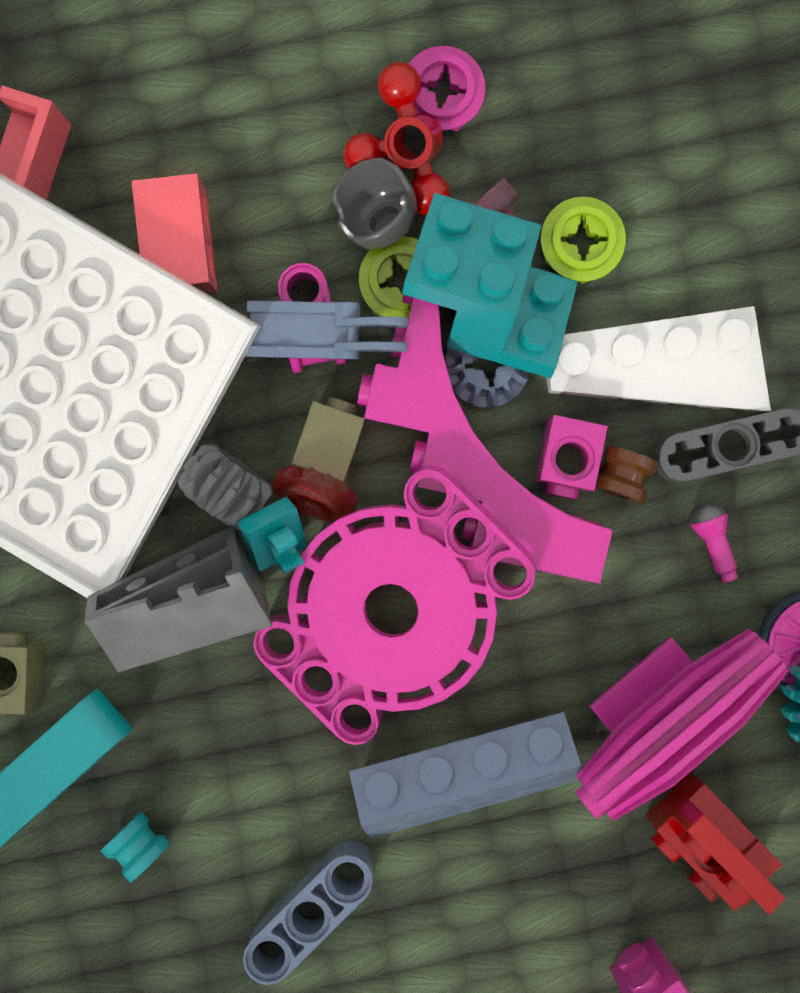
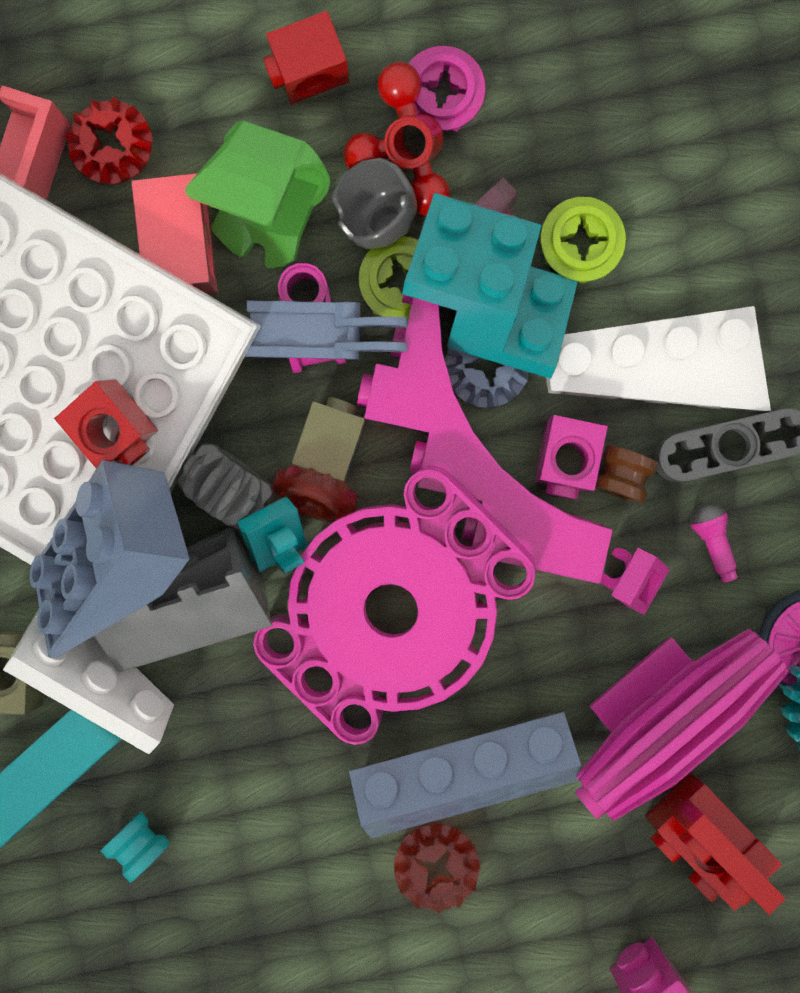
(85, 418): none -> red brick
(93, 688): none -> white wing
(107, 555): none -> sand blue slope
(109, 164): none -> red gear
(262, 191): none -> bright green piece
(302, 935): sand blue beam -> none
(306, 58): none -> red brick
(429, 844): none -> clear red gear
(639, 581): none -> dark pink tile

